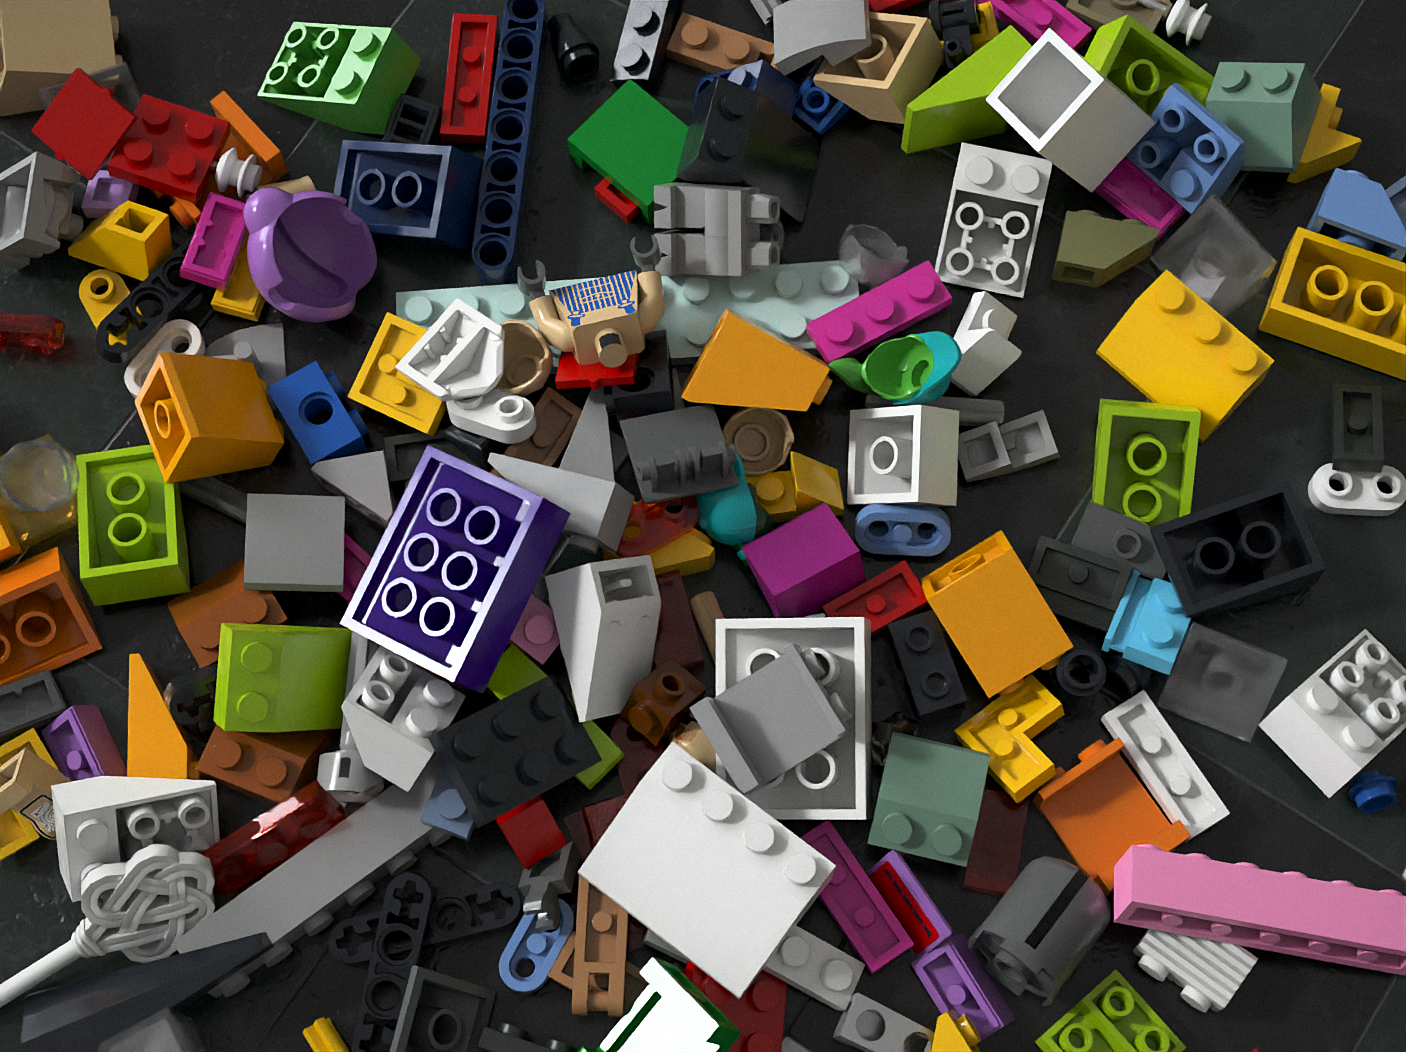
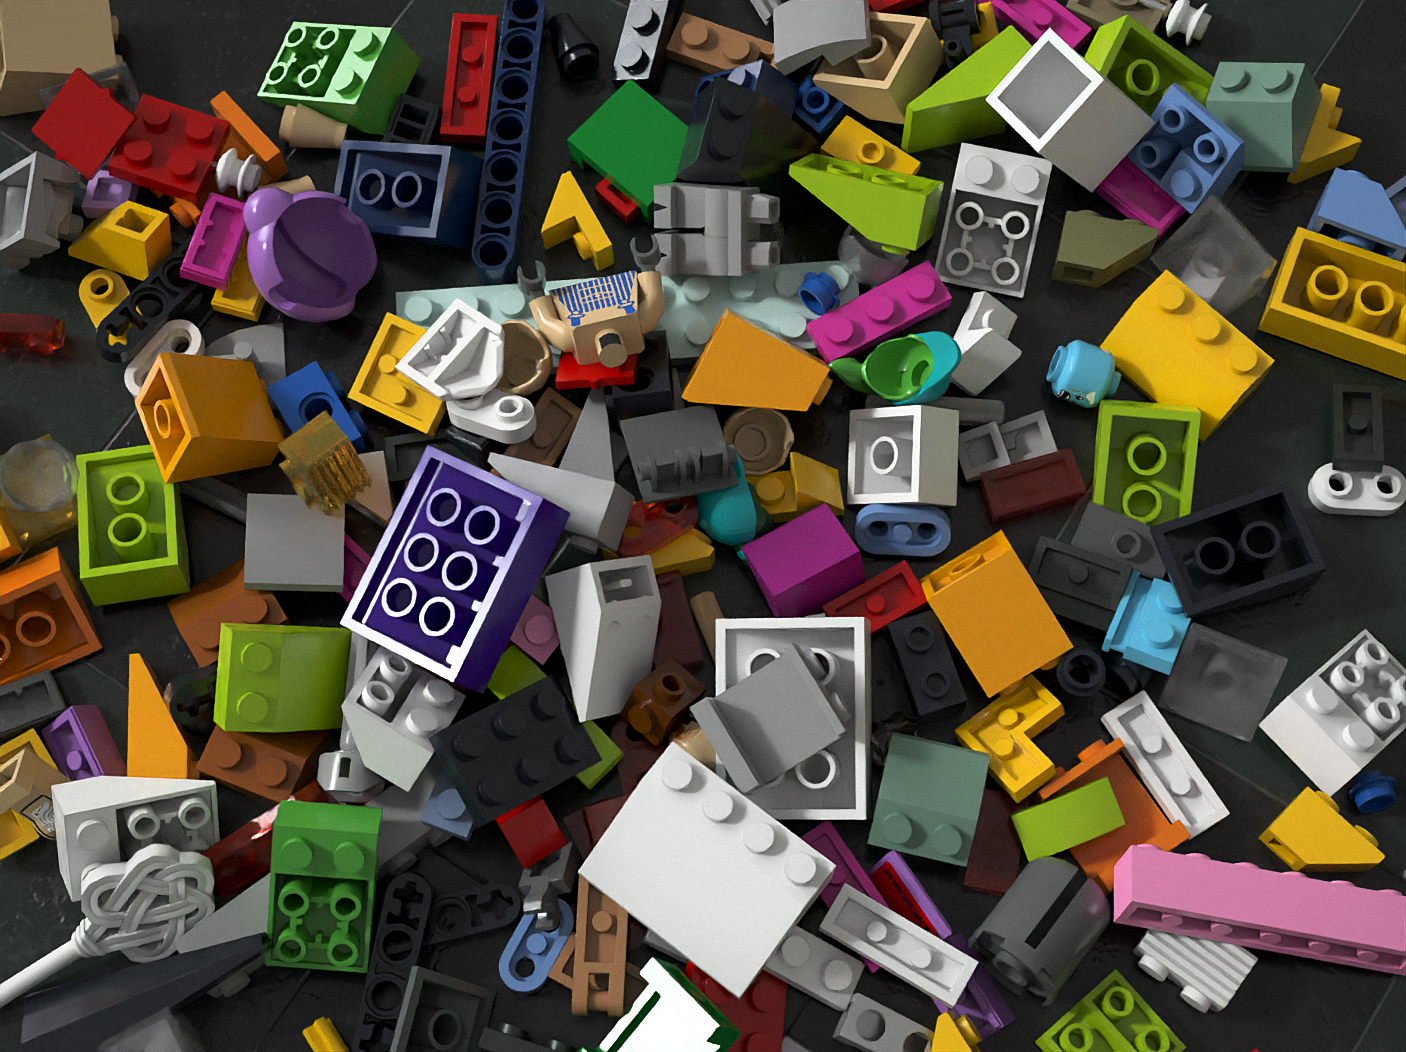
(311, 129): none -> tan cone
(323, 464): none -> clear yellow brick
(323, 885): none -> bright green slope
(574, 218): none -> yellow slope
(819, 293): none -> blue plate
(861, 145): none -> yellow plate
(874, 200): none -> lime slope
(898, 946): none -> white plate
(1032, 484): none -> clear red plate
(1068, 819): none -> lime slope
(1083, 374): none -> medium azure head
(1318, 839): none -> yellow slope

